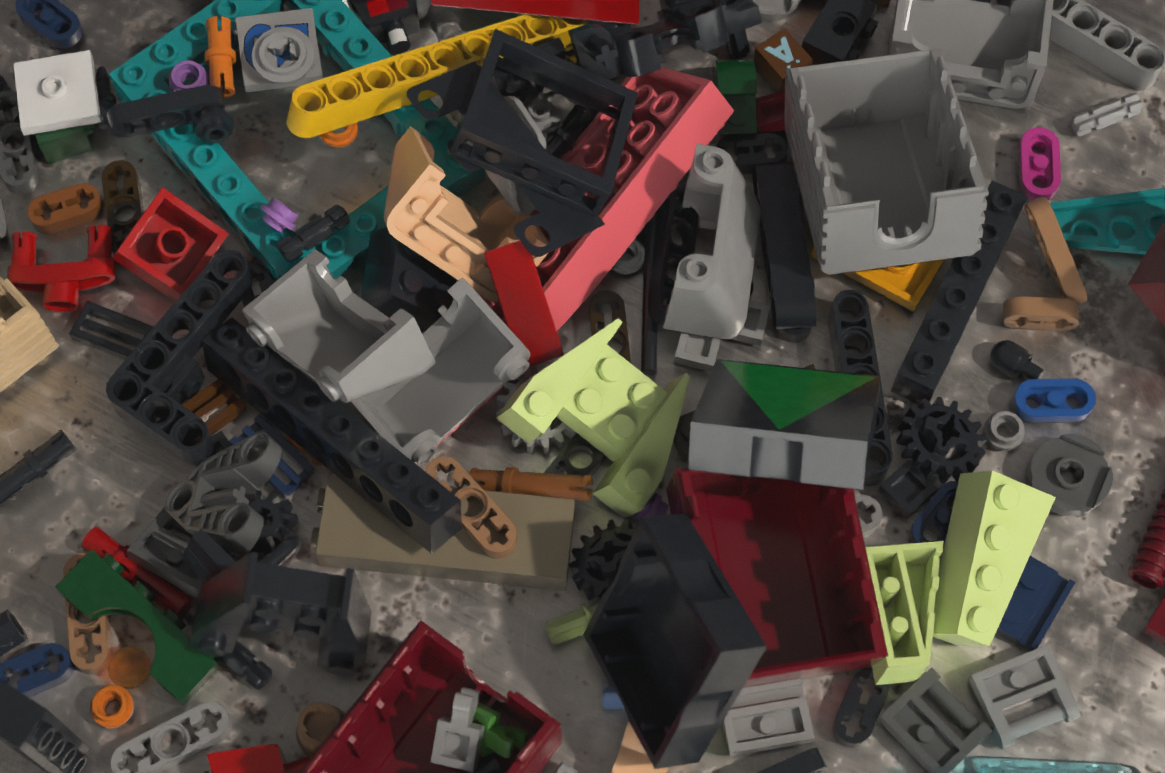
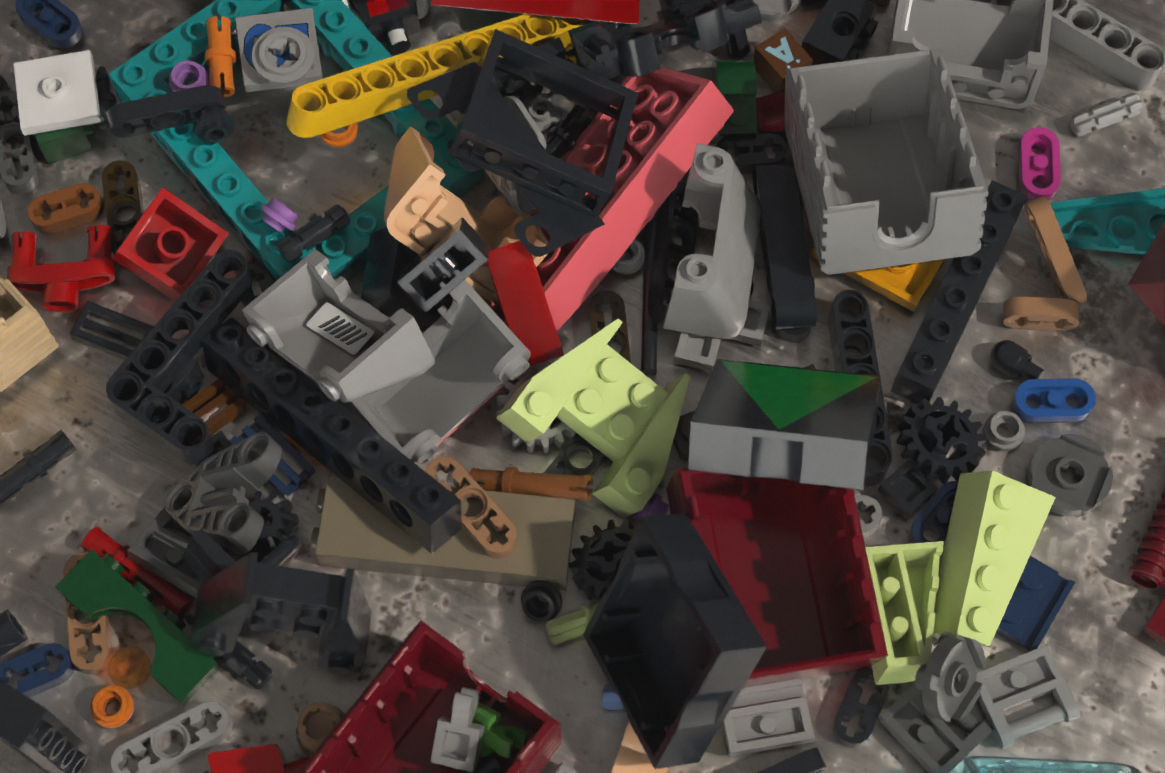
(340, 328): none -> white sticker
(444, 264): none -> black brick
(534, 607): none -> black plate
(950, 677): none -> dark grey plate

